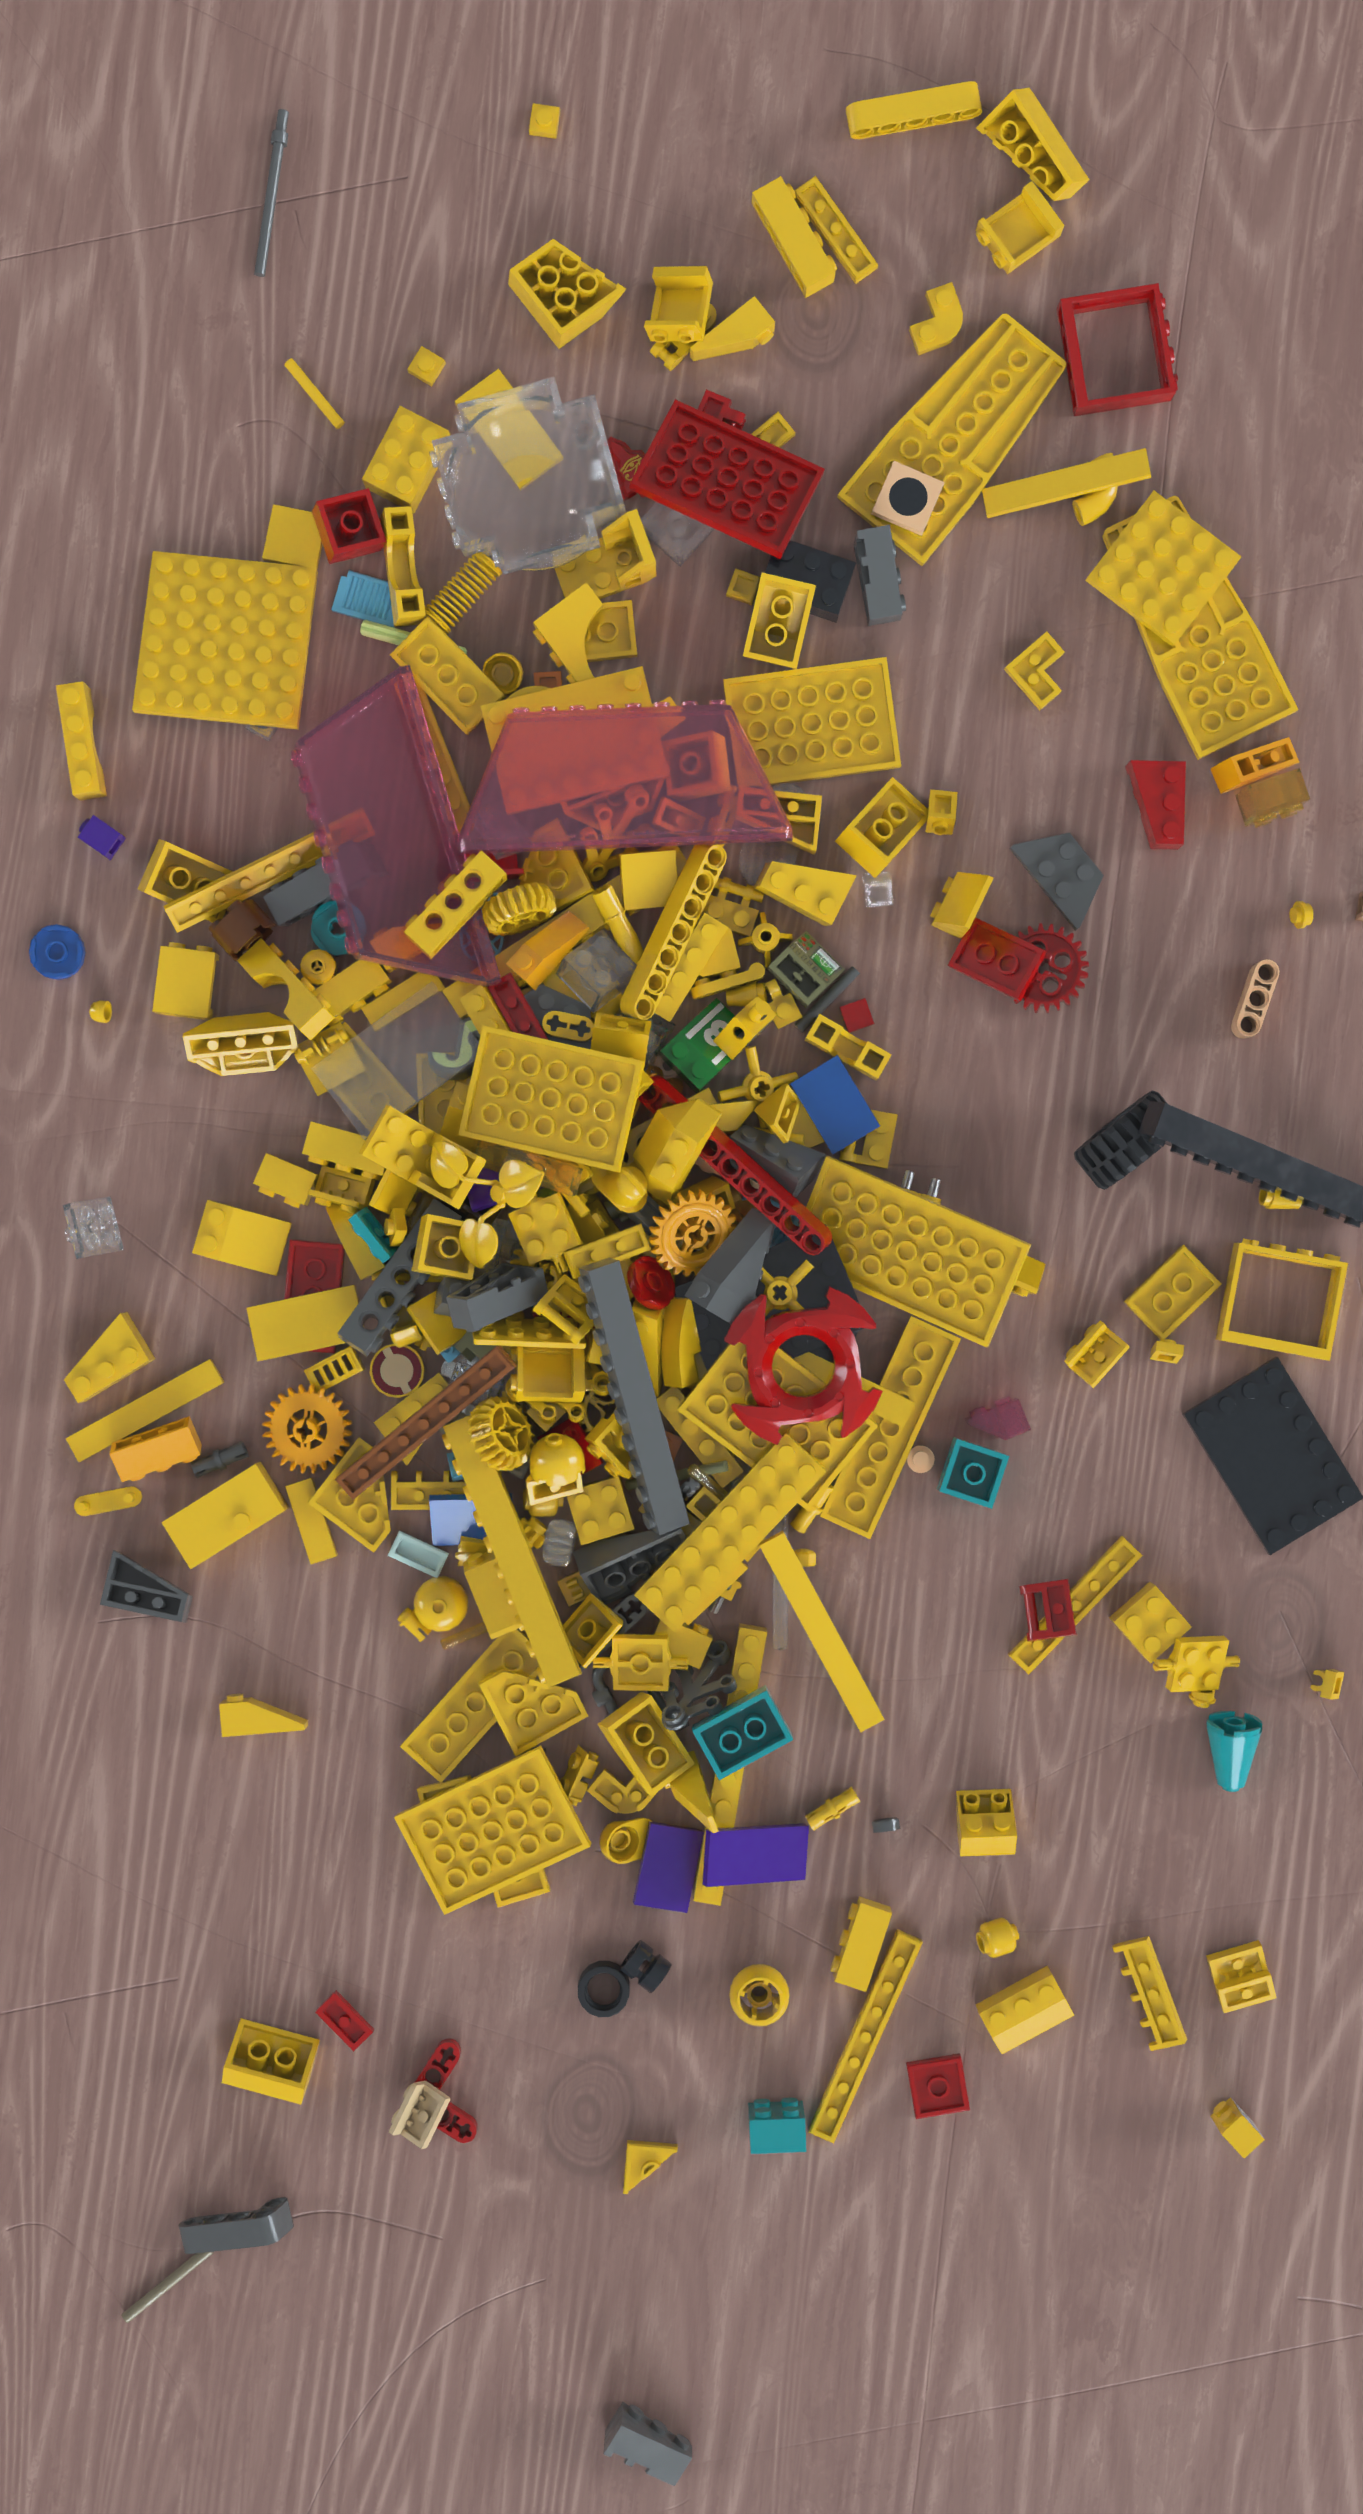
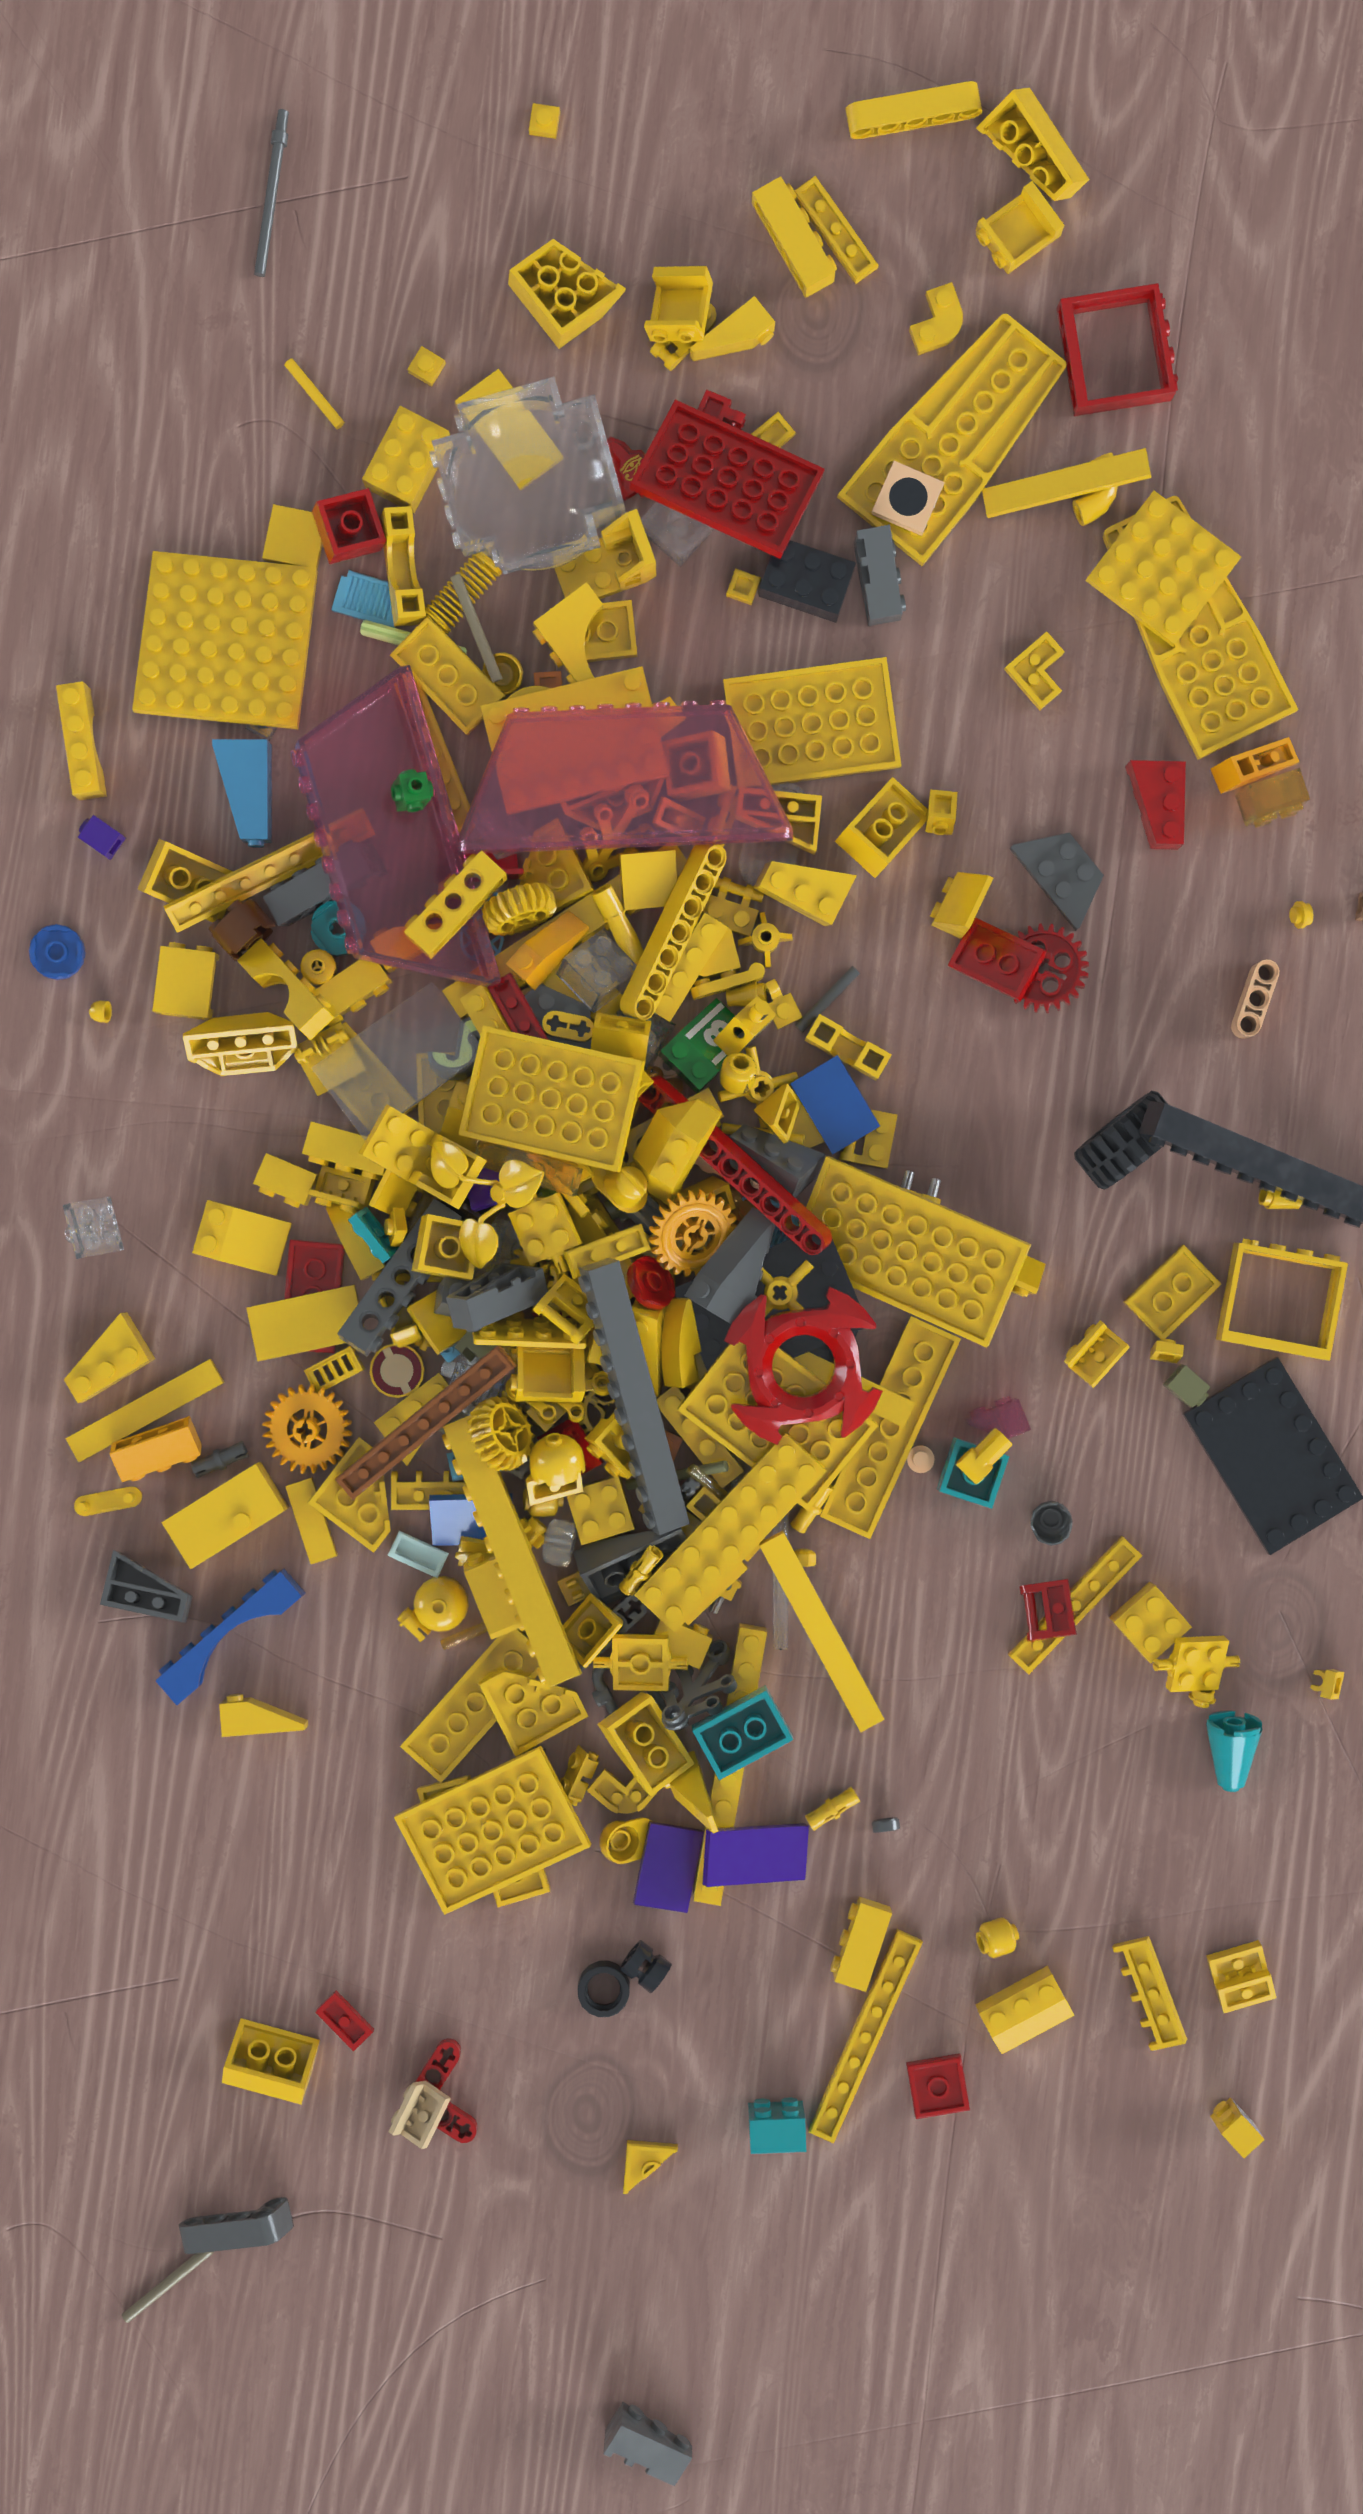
(188, 1672): none -> blue arch
(248, 785): none -> dark azure slope
(397, 995): yellow tile -> none
(408, 798): none -> green brick
(476, 628): none -> dark tan bar
(640, 1570): none -> yellow pin
(734, 1113): yellow slope -> none
(738, 1073): none -> yellow head
(746, 1981): yellow wheel -> none
(779, 620): yellow slope -> none
(805, 969): olive slope -> none
(856, 1015): red tile -> none
(878, 890): clear slope -> none
(979, 1460): none -> yellow piece
(986, 1822): yellow slope -> none
(1051, 1523): none -> dark grey hair
(1187, 1386): none -> olive brick

